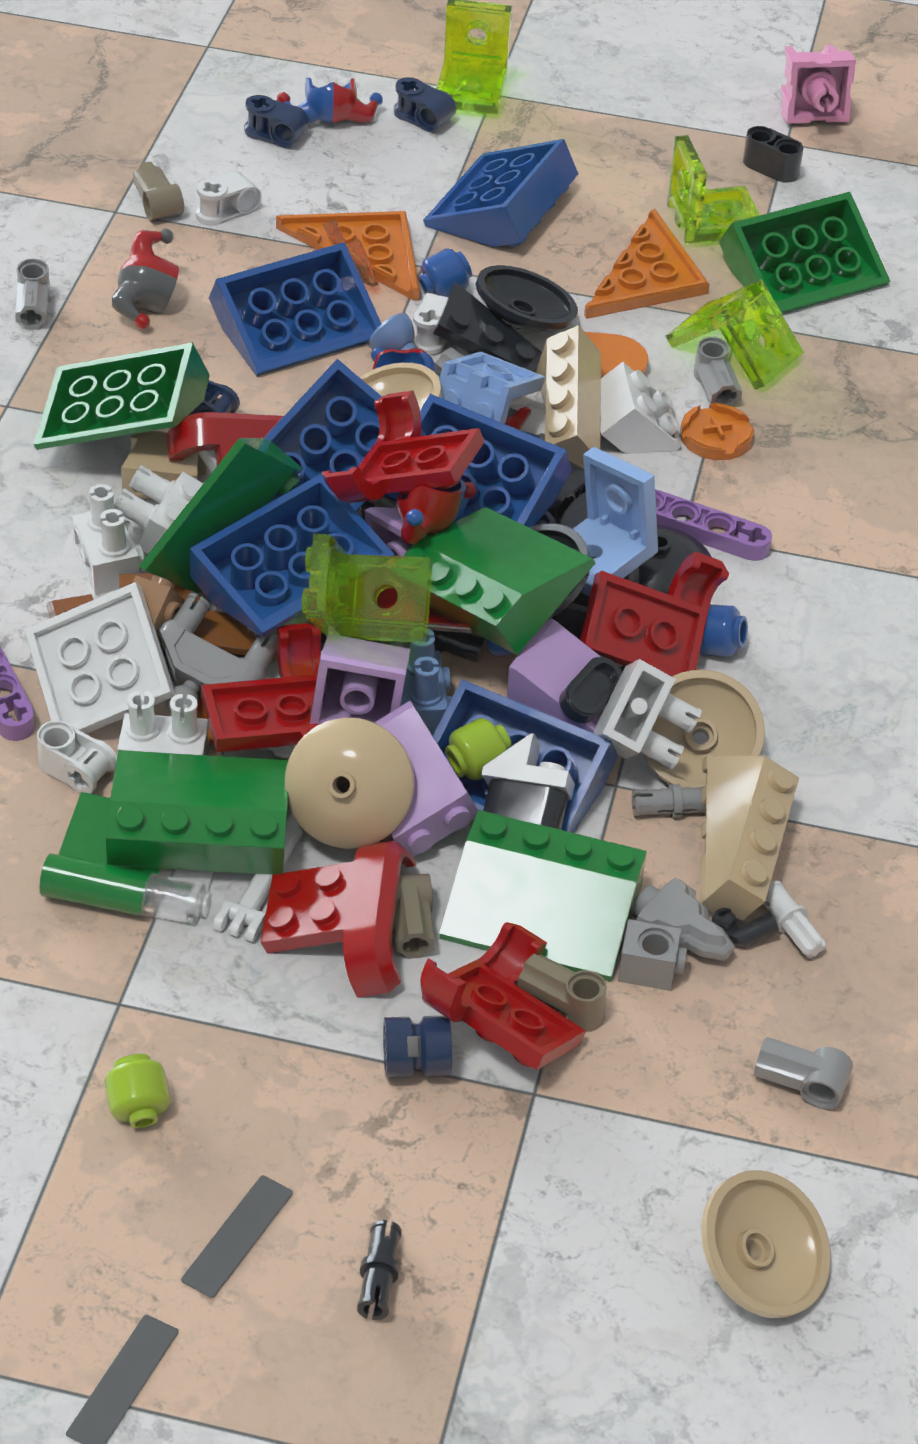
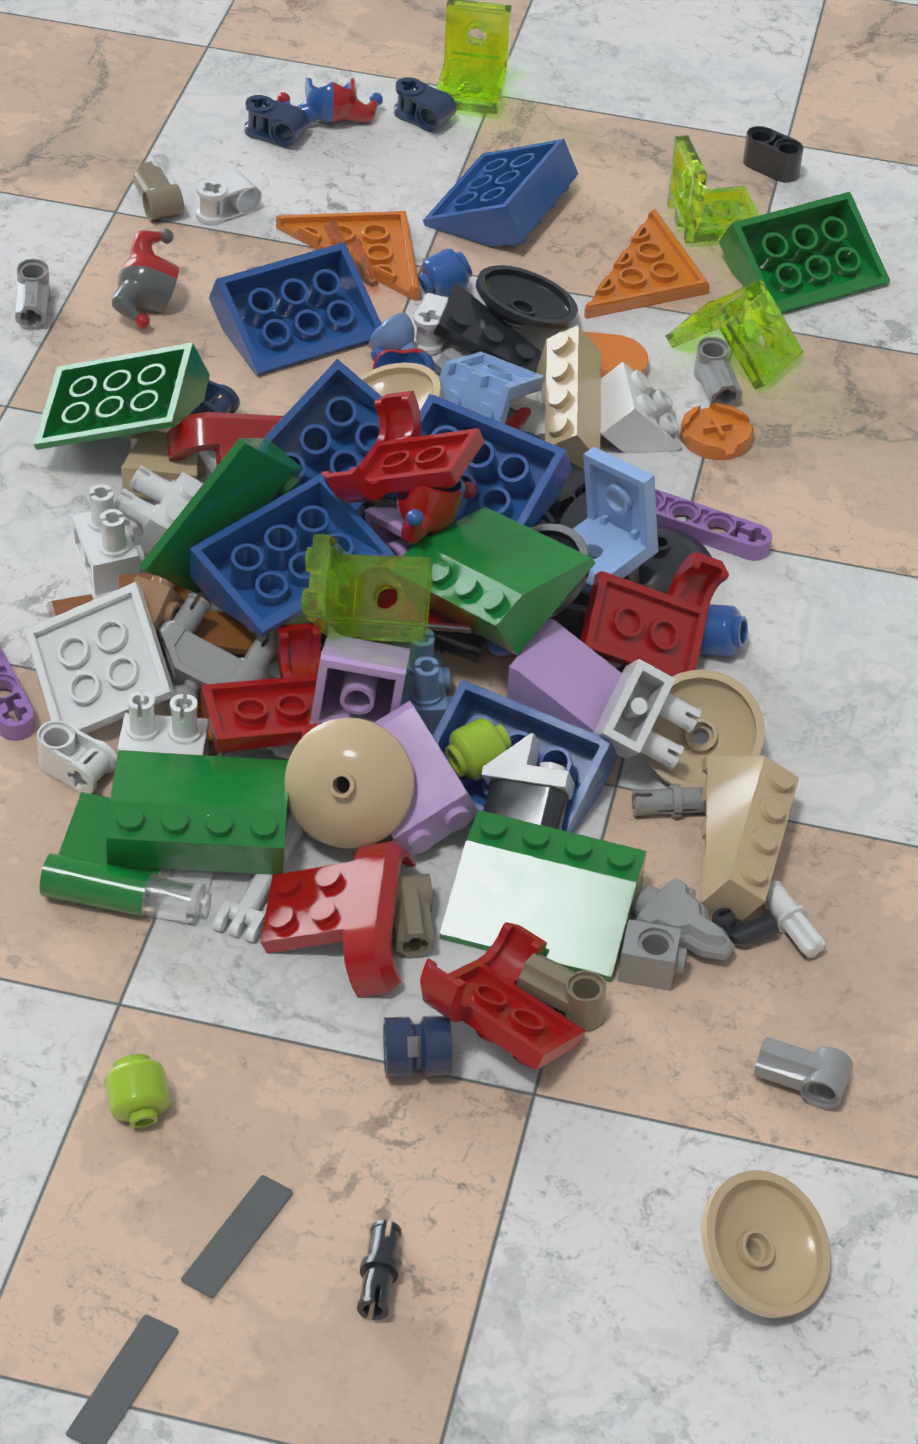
(590, 690): black tile -> none
(817, 85): bright pink piece -> none

